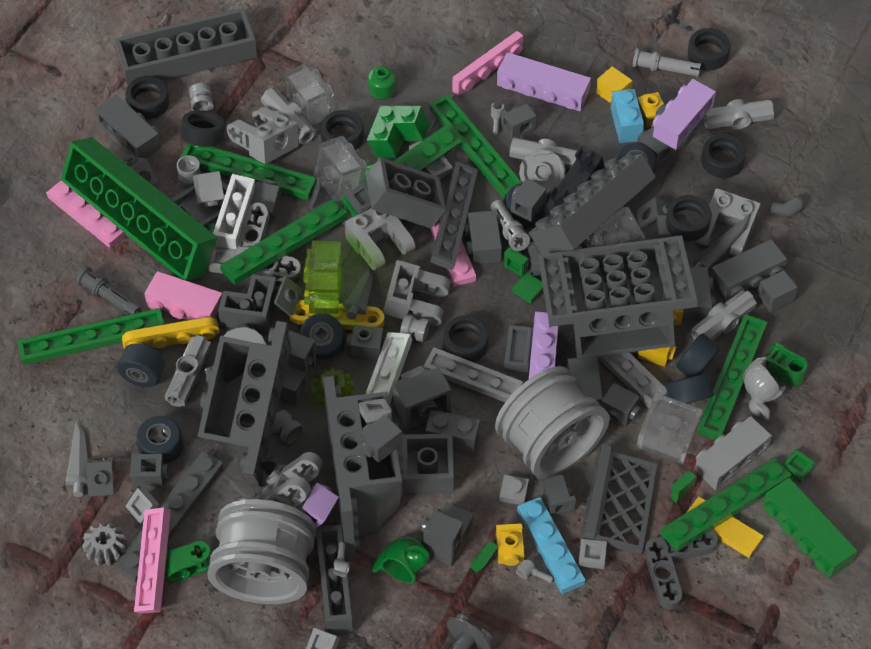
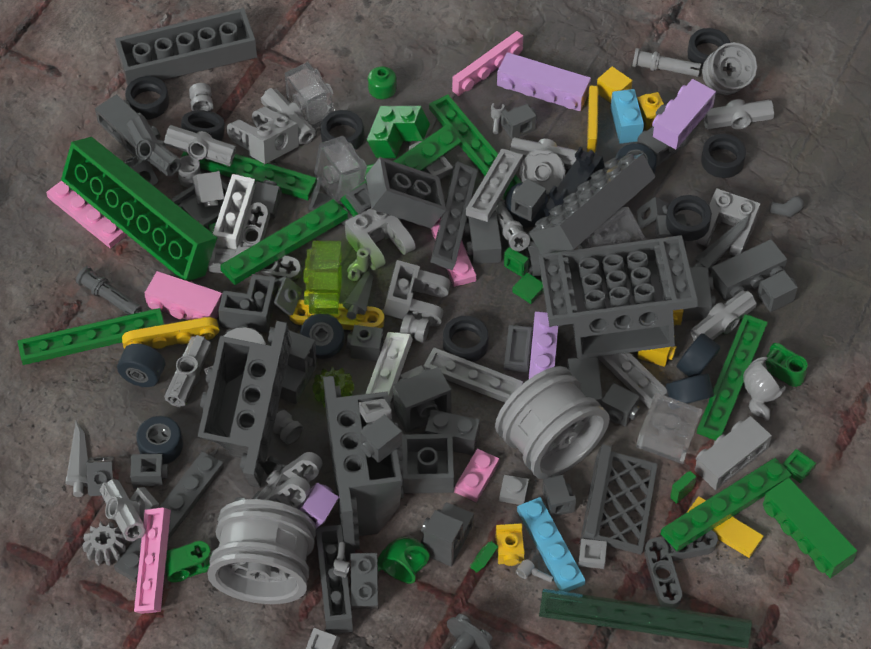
(122, 510): none -> light grey piece
(152, 149): none -> dark grey piece
(212, 149): none -> light grey piece
(359, 266): none -> arm
(364, 581): none -> dark grey brick
(476, 475): none -> bright pink plate
(494, 185): none -> light grey plate
(592, 128): none -> yellow tile
(645, 618): none -> clear green plate
(737, 60): none -> light grey wheel

